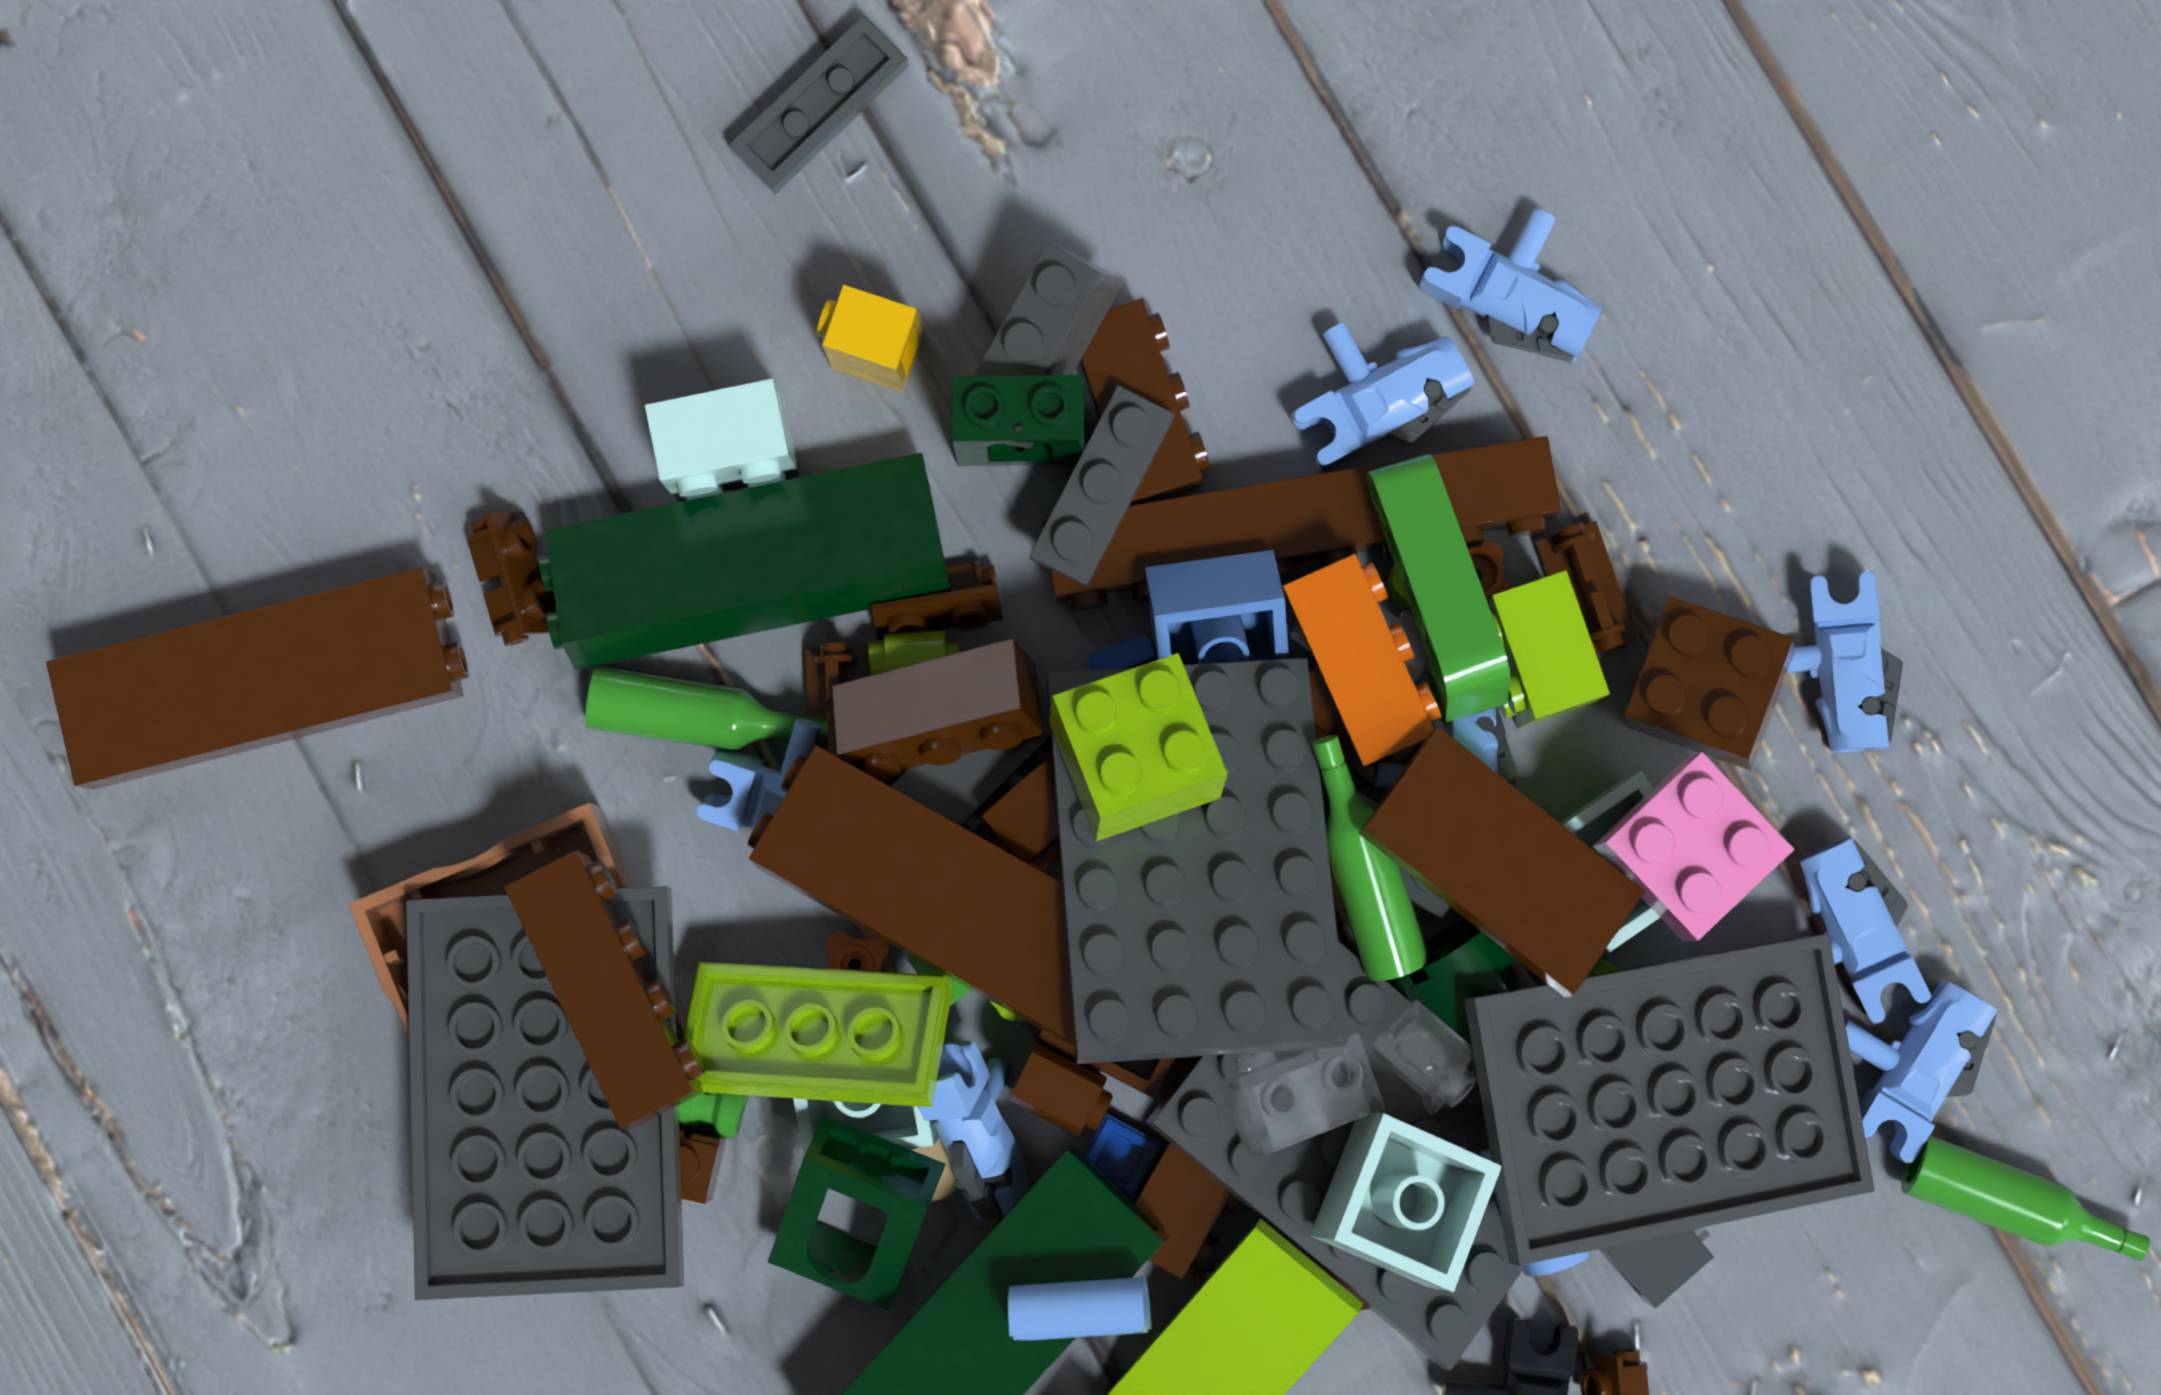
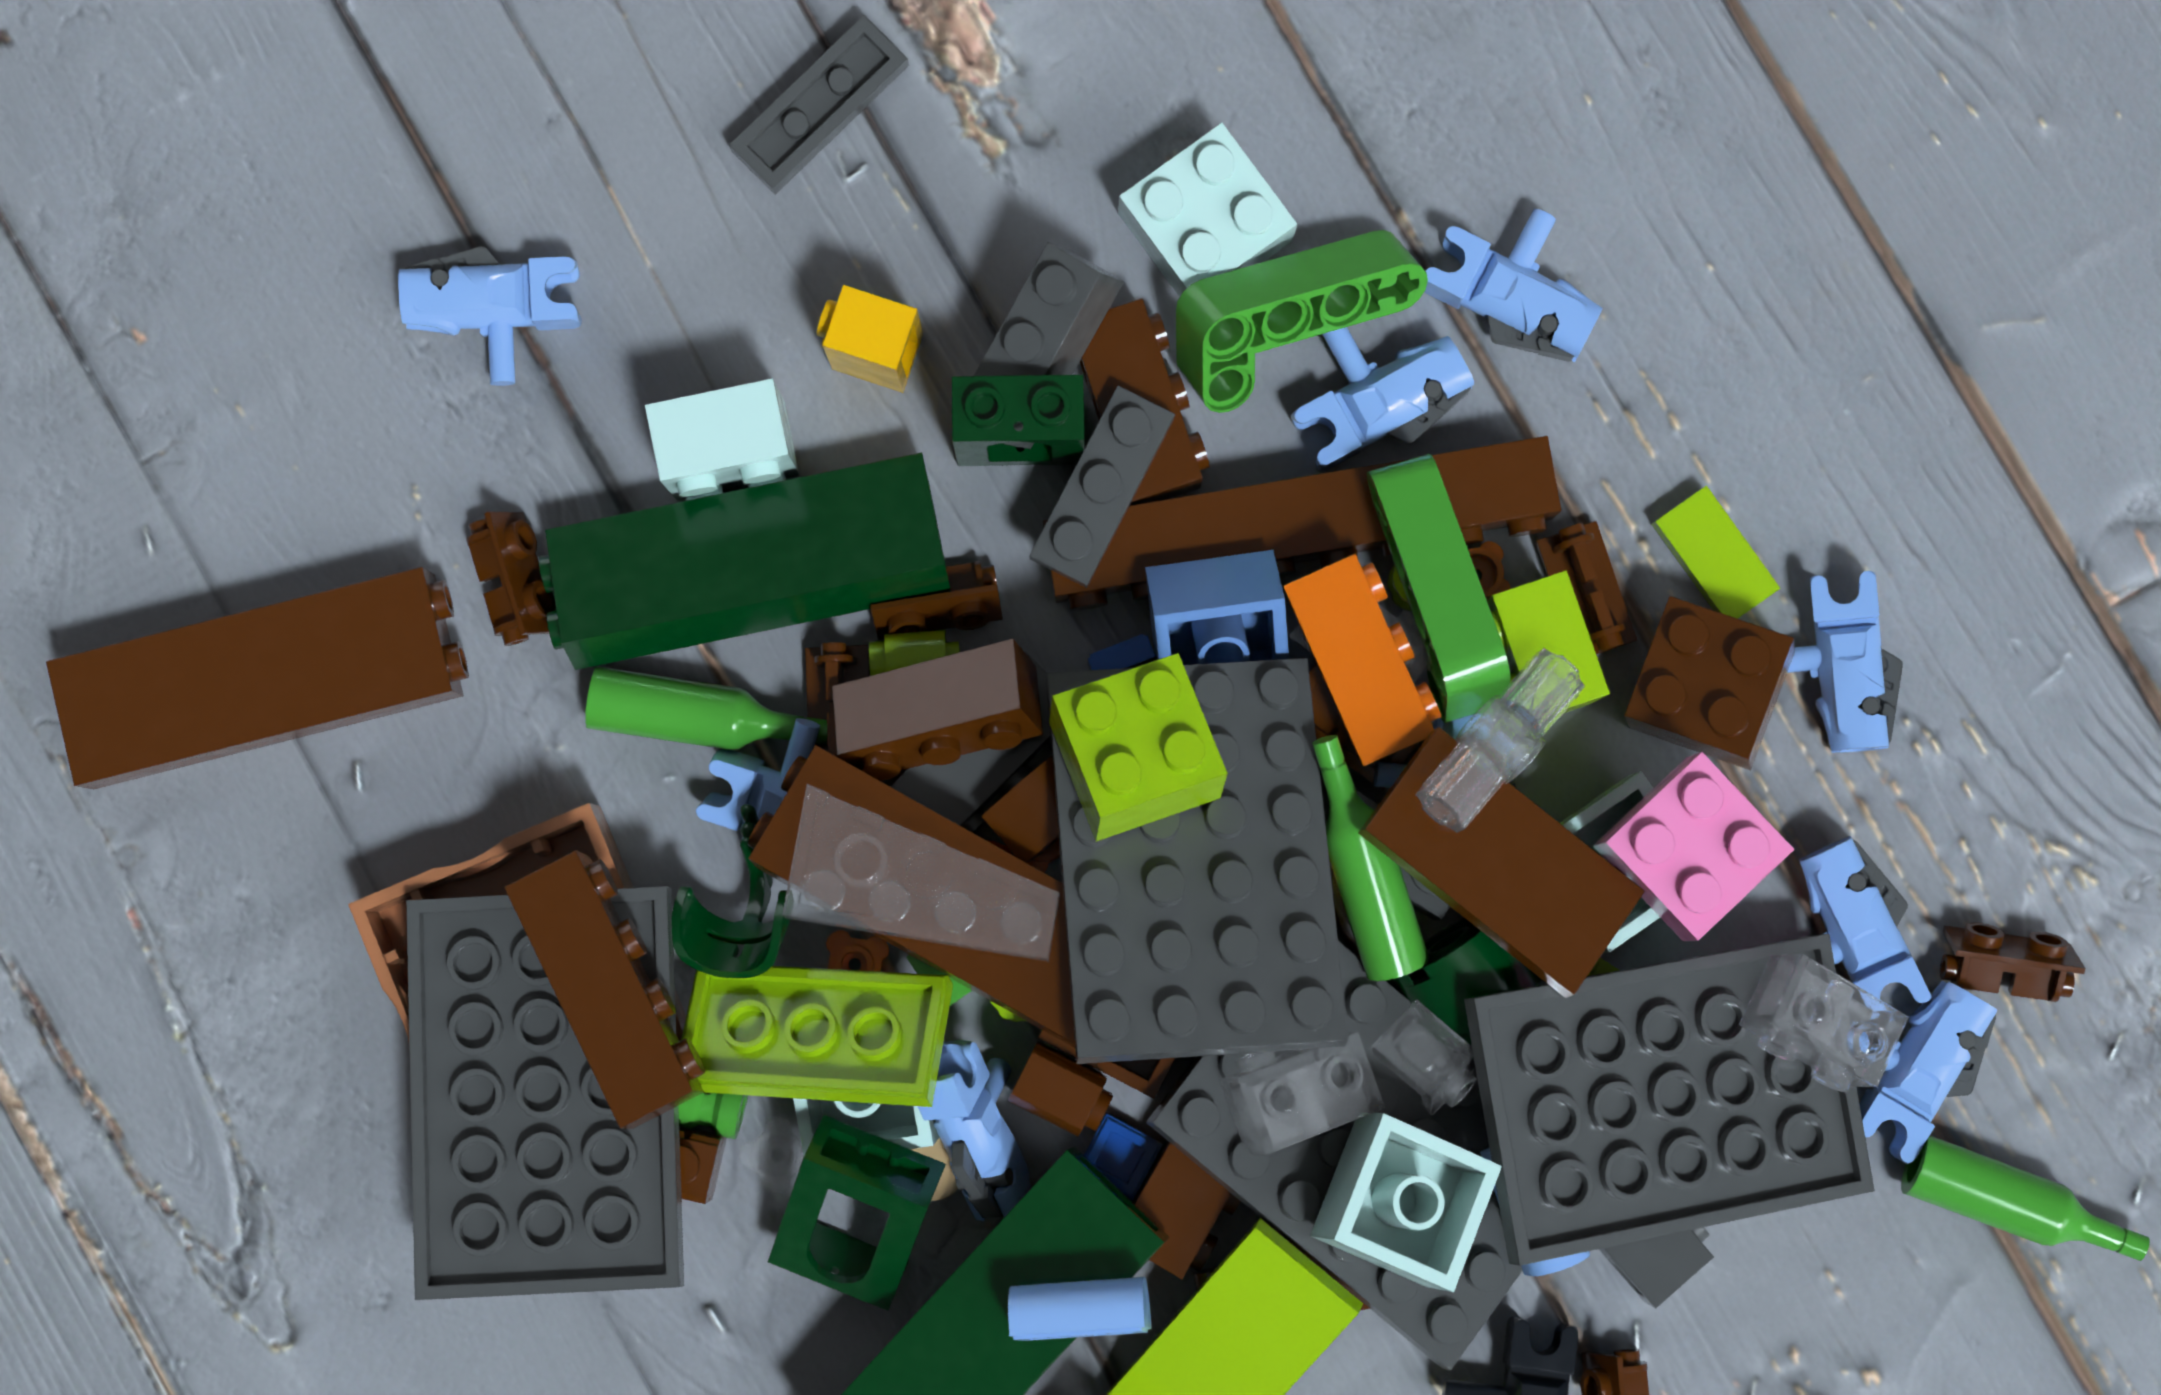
(481, 294): none -> light blue piece
(697, 927): none -> dark green helmet
(892, 881): none -> clear wing
(1206, 212): none -> light aqua brick
(1286, 301): none -> bright green beam
(1500, 740): none -> clear piece
(1715, 555): none -> lime tile
(1823, 1021): none -> clear brick
(2039, 963): none -> reddish brown hinge

